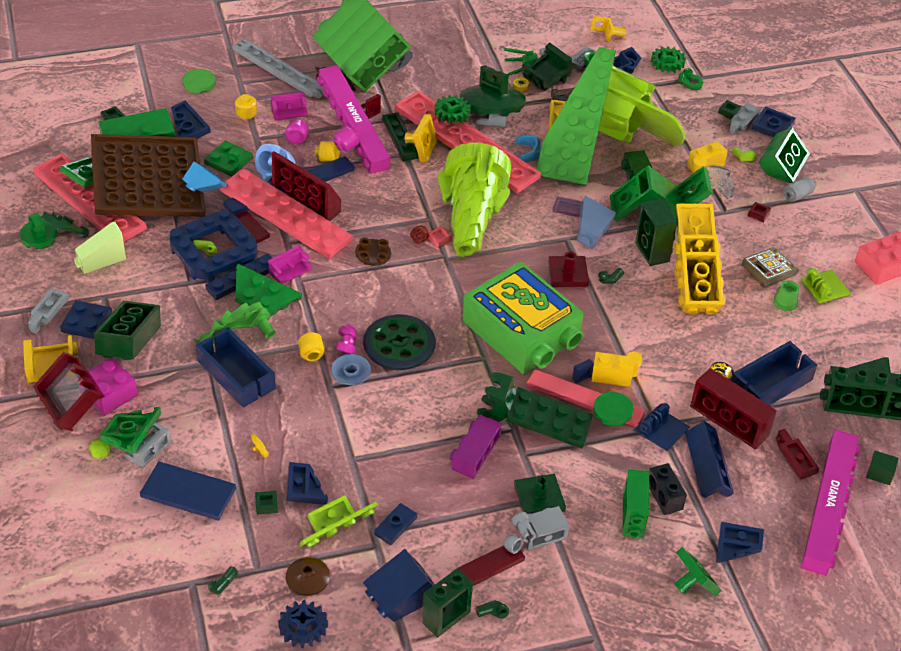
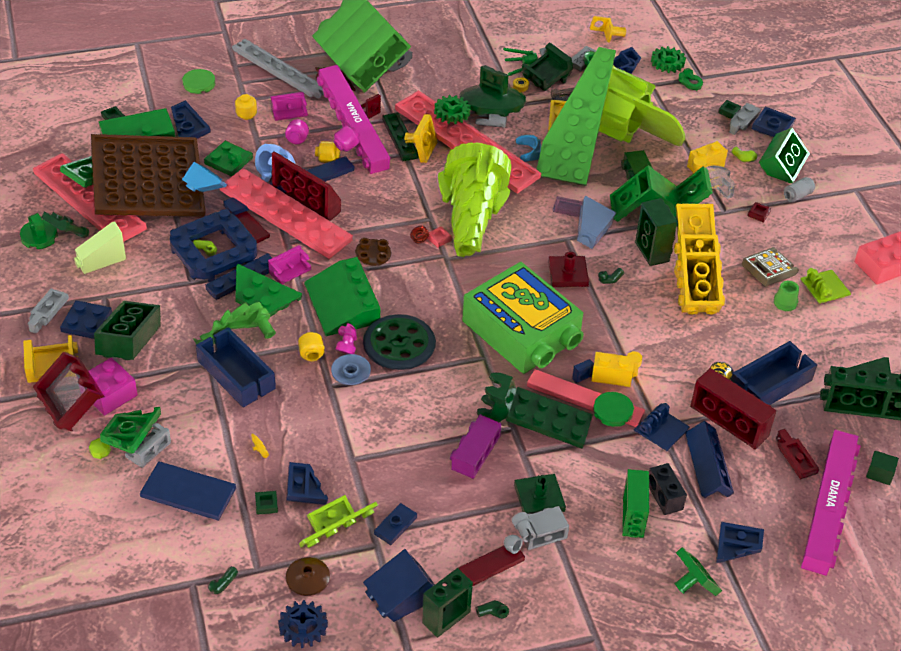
(343, 296): none -> green slope

